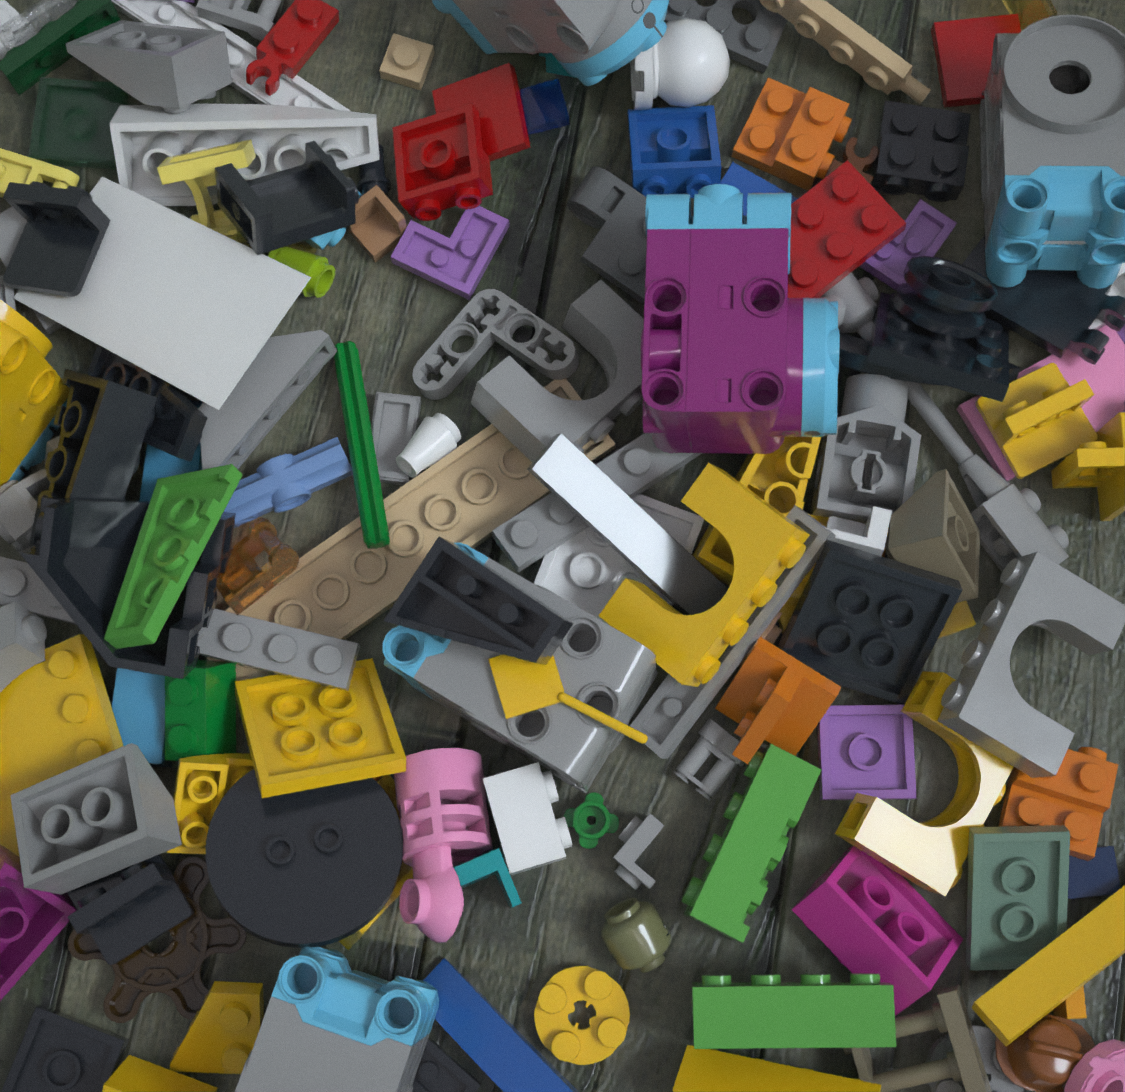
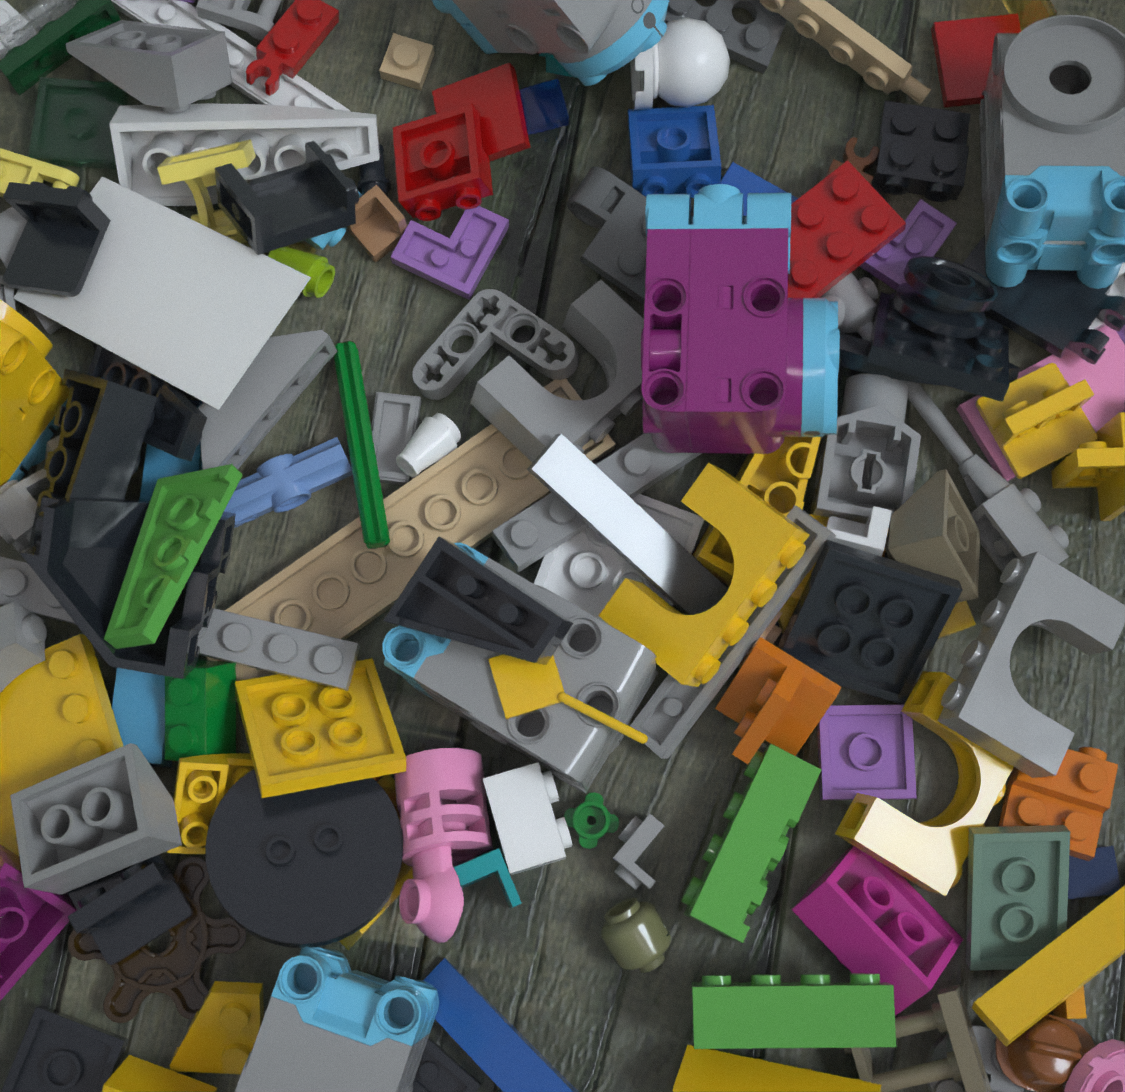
(244, 578): clear orange plate -> none
(606, 1029): yellow plate -> none
(721, 744): light grey piece -> none
(792, 133): orange plate -> none

